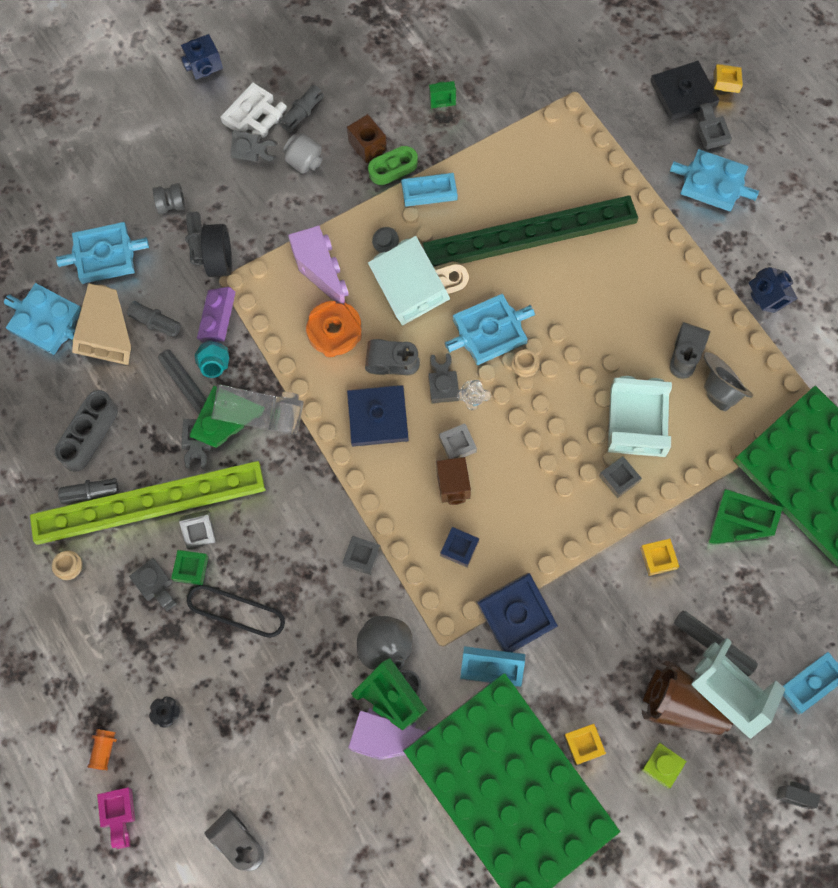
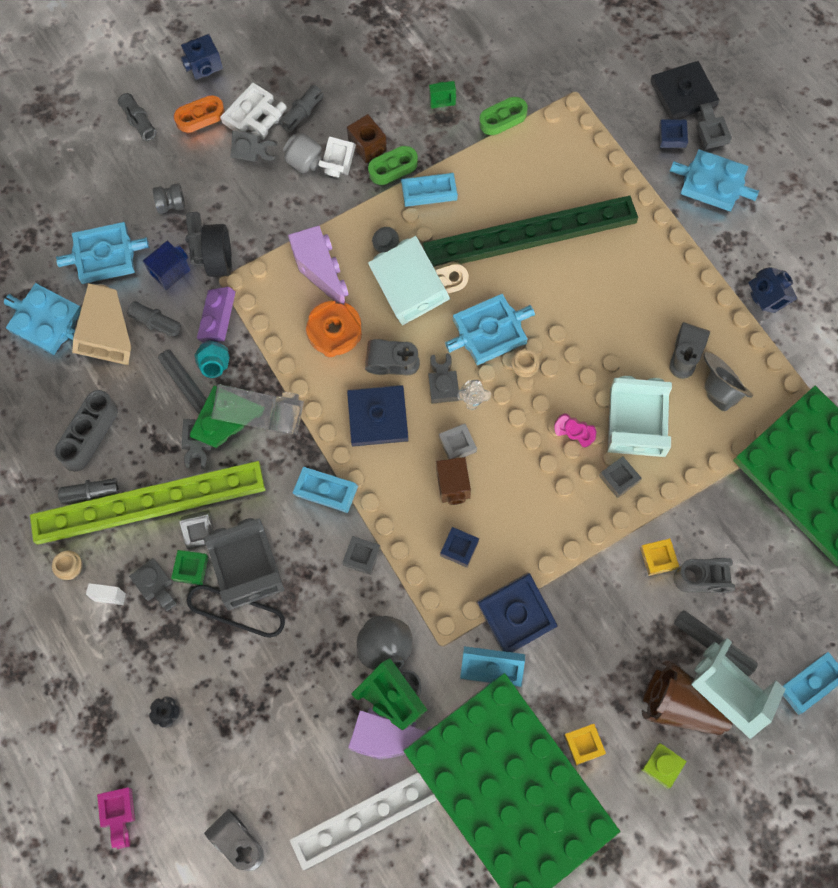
(101, 749): orange pin -> none
(105, 594): none -> white tile
(137, 116): none -> dark grey pin
(167, 264): none -> clear blue brick
(199, 113): none -> orange plate
(243, 563): none -> dark grey panel
(325, 489): none -> medium azure plate
(337, 157): none -> white bracket
(361, 821): none -> white plate
(501, 115): none -> bright green plate
(575, 430): none -> dark pink piece
(673, 133): none -> dark blue plate
(711, 576): none -> dark grey piece
(727, 78): yellow plate -> none
(743, 519): green wing -> none
(798, 795): dark grey plate -> none

